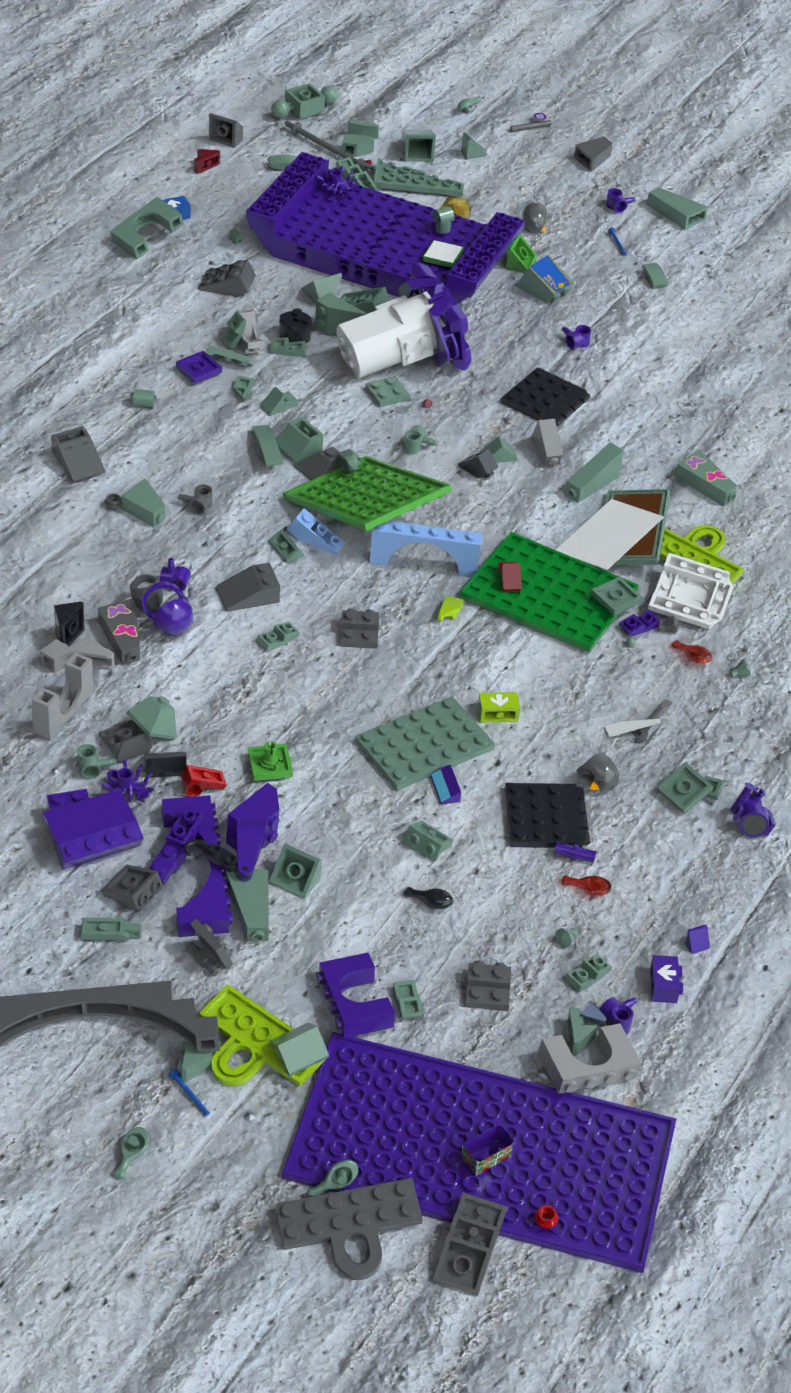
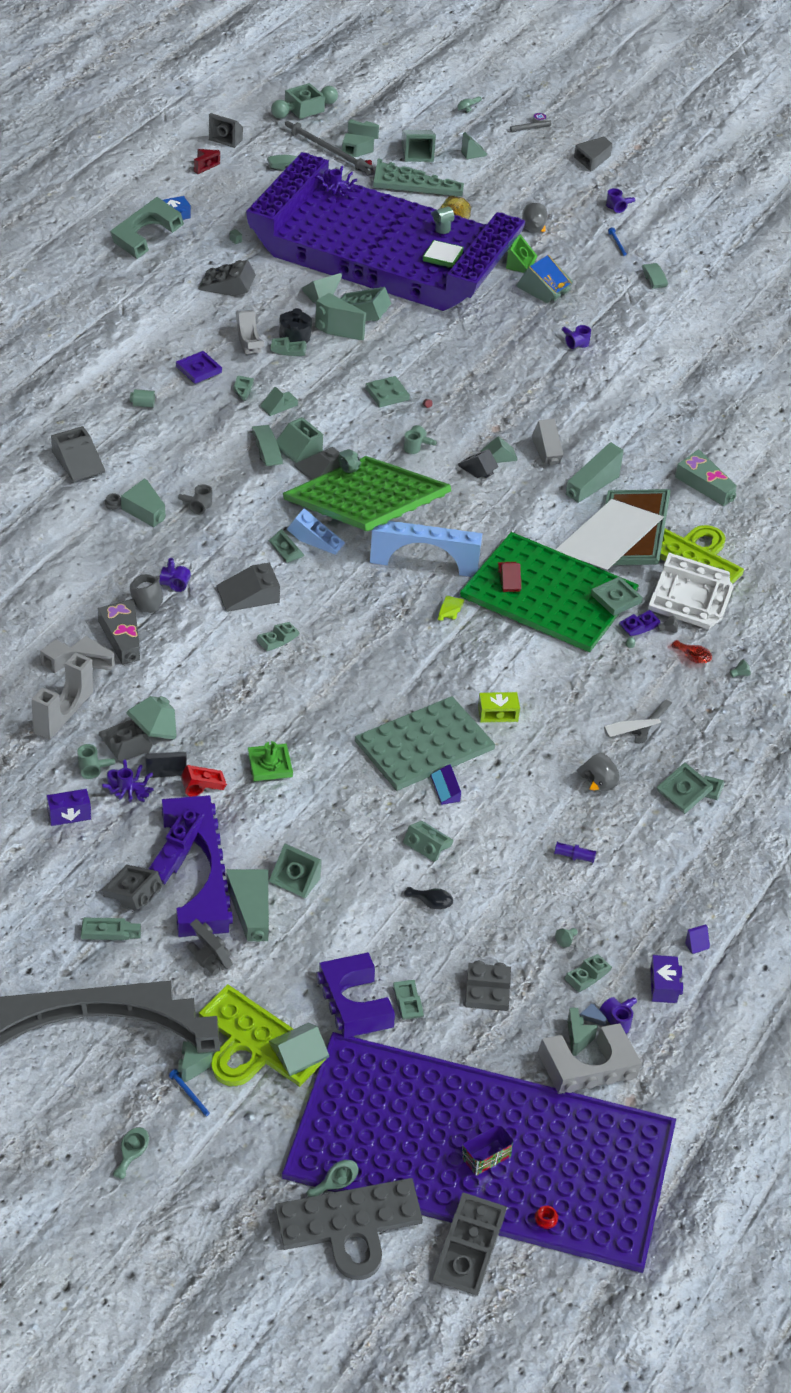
(69, 621): black slope -> none
(92, 829): dark purple slope -> none
(172, 617): dark purple piece -> none
(229, 355): sand green plate -> none
(233, 335): sand green slope -> none
(249, 830): dark purple slope -> none
(359, 628): dark grey plate -> none
(362, 176): sand green slope -> none
(407, 329): white piece -> none
(545, 396): black hinge -> none
(546, 814): black hinge -> none
(591, 885): clear red piece -> none
(677, 208): sand green slope -> none
(753, 817): dark purple piece -> none

